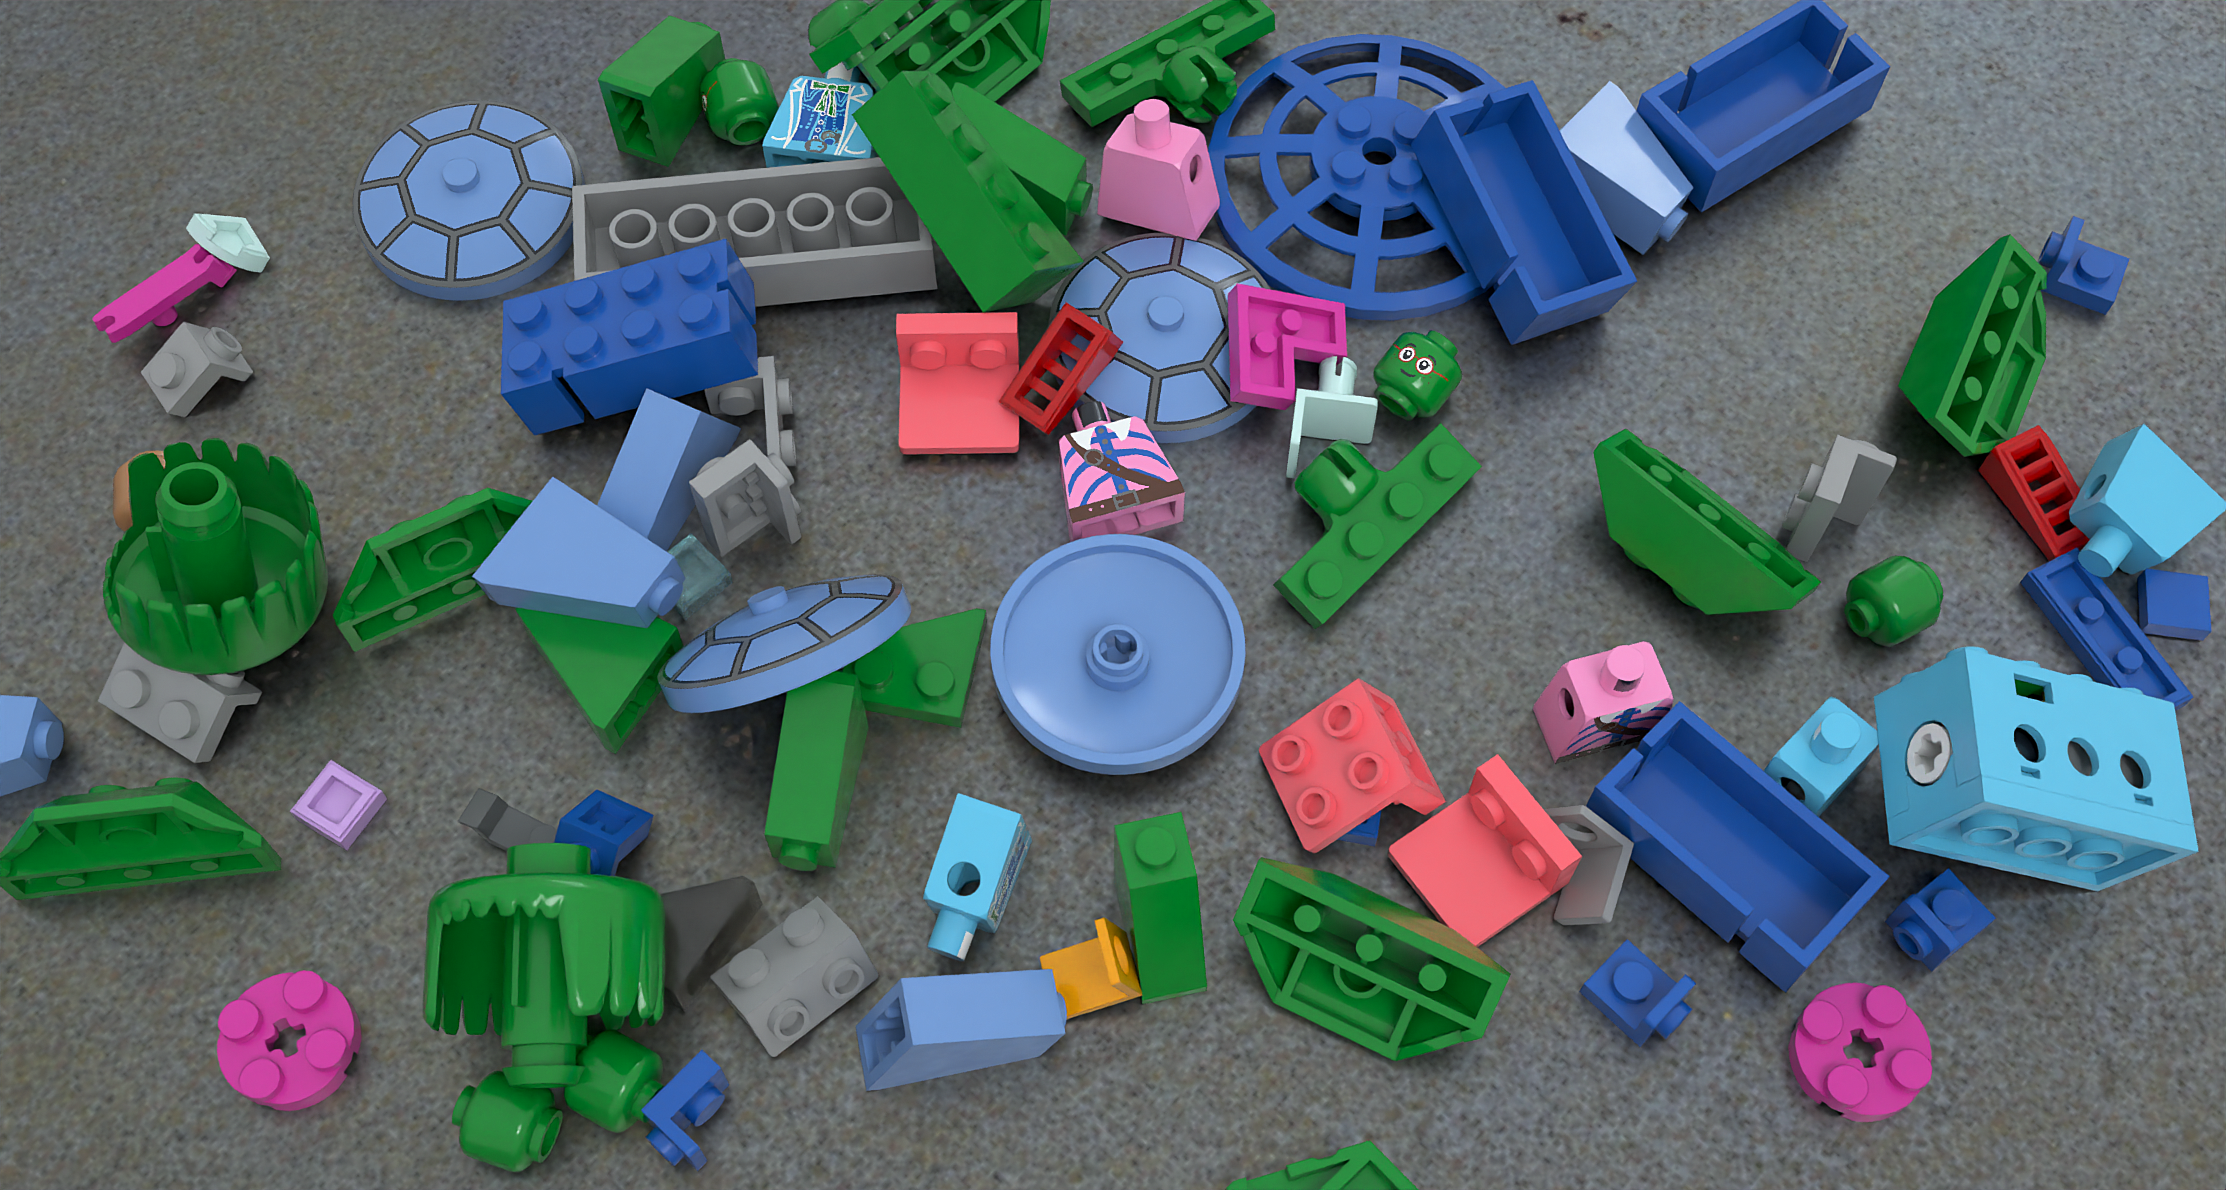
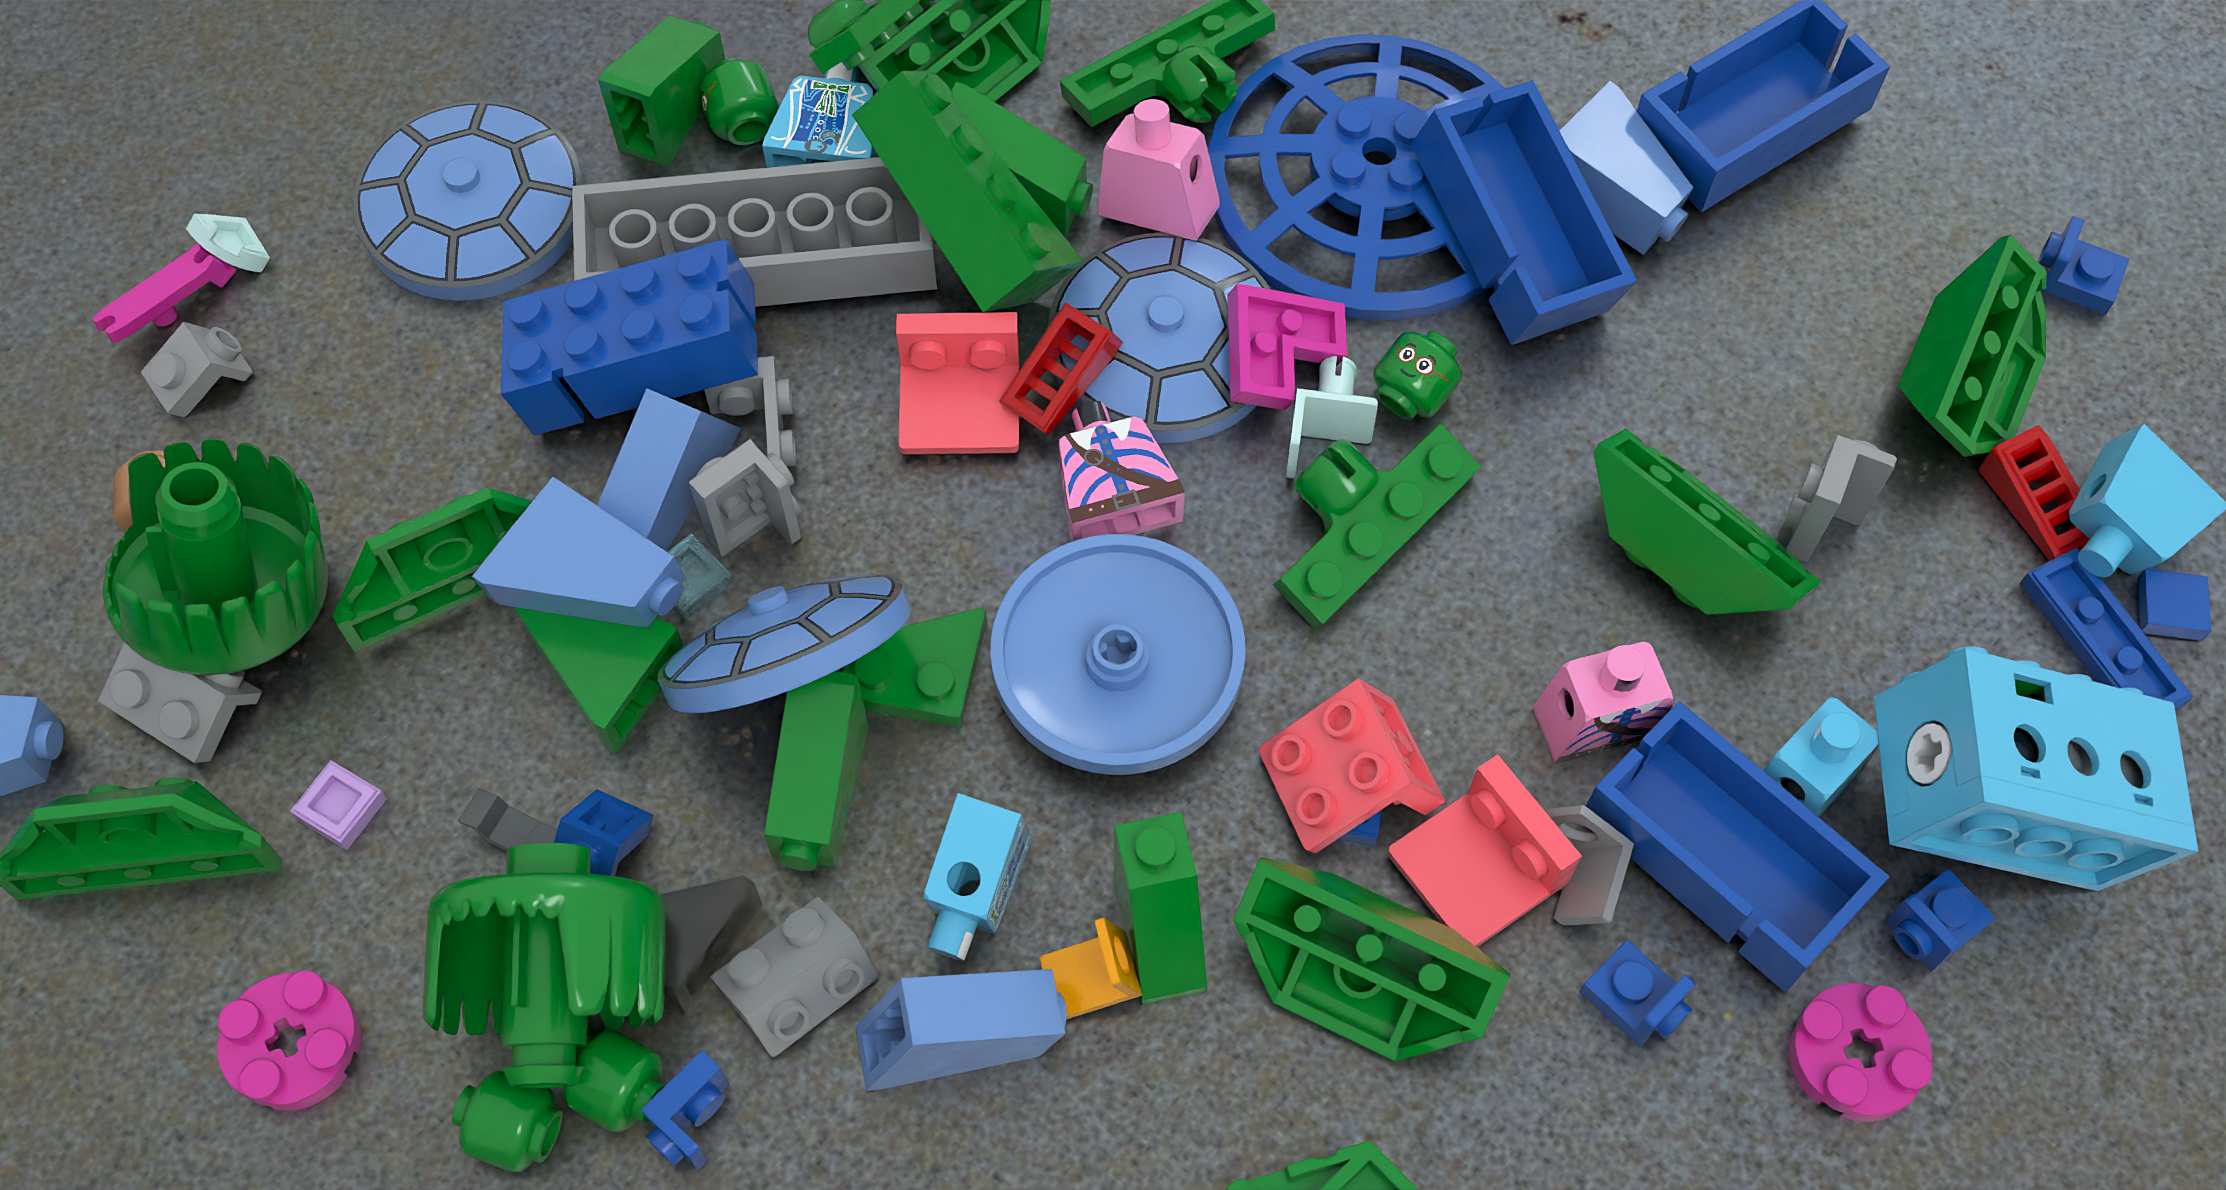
(1893, 600): green head -> none

